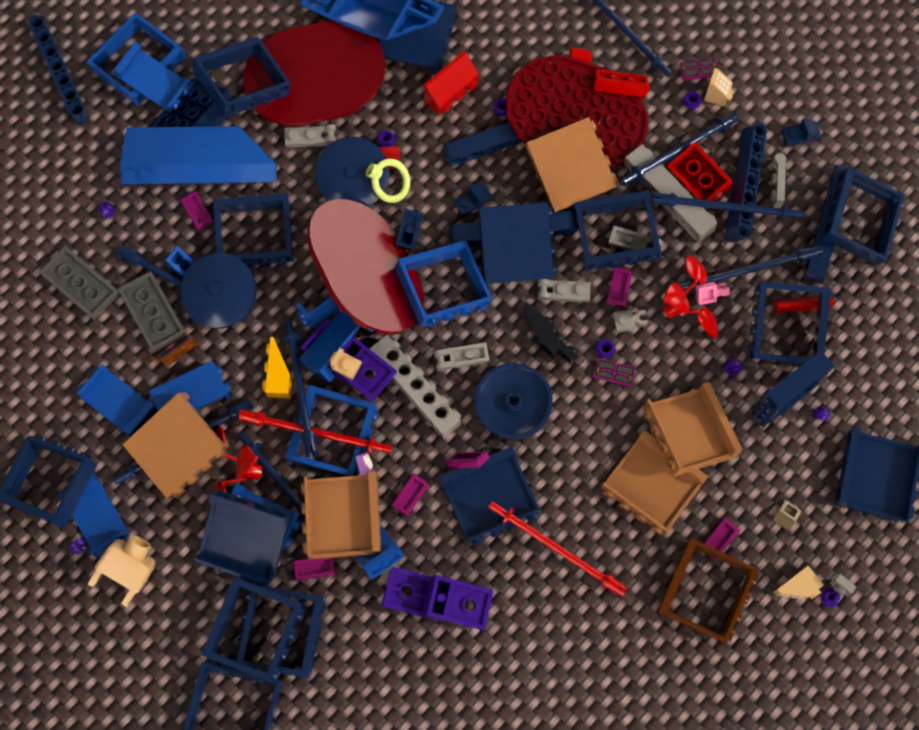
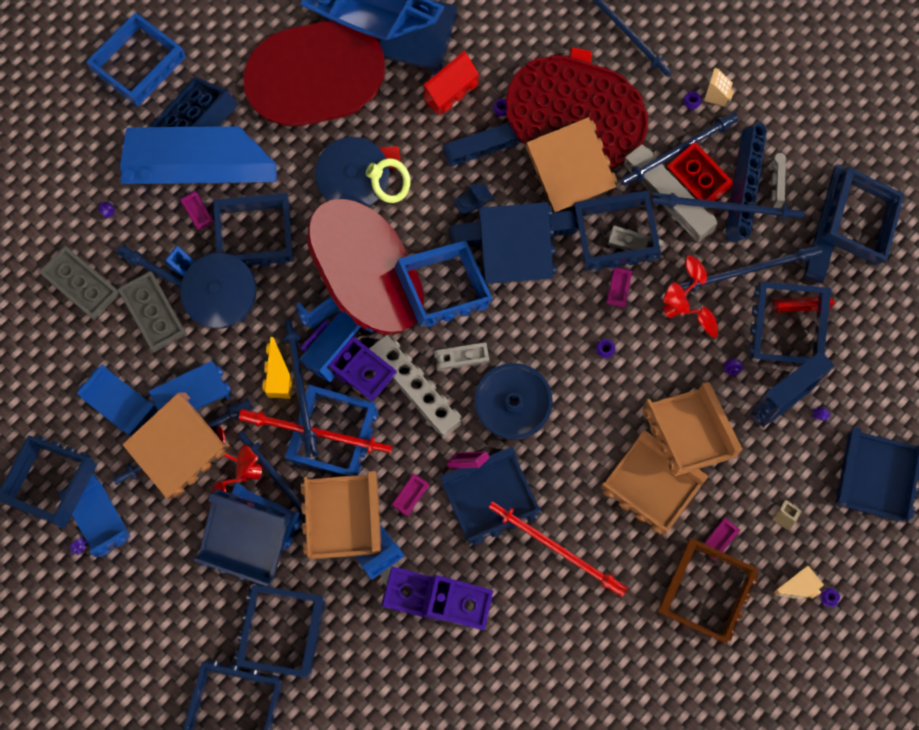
(62, 75): dark blue beam -> none
(126, 564): tan piece -> none
(152, 78): blue panel -> none
(178, 350): clear orange slope -> none
(224, 616): dark blue window -> none
(234, 54): dark blue window -> none
(309, 136): light grey plate -> none
(312, 569): magenta tile -> none
(345, 364): tan bracket -> none
(364, 463): medium lavender tile -> none
(386, 134): dark purple plate -> none
(410, 229): dark blue slope -> none
(542, 331): black slope -> none
(564, 291): light grey plate -> none
(614, 372): tile -> none
(621, 83): red slope -> none
(626, 320): light grey plate -> none
(697, 69): tile -> none
(709, 292): bright pink plate -> none
(803, 133): dark blue slope -> none
(842, 585): light grey plate -> none

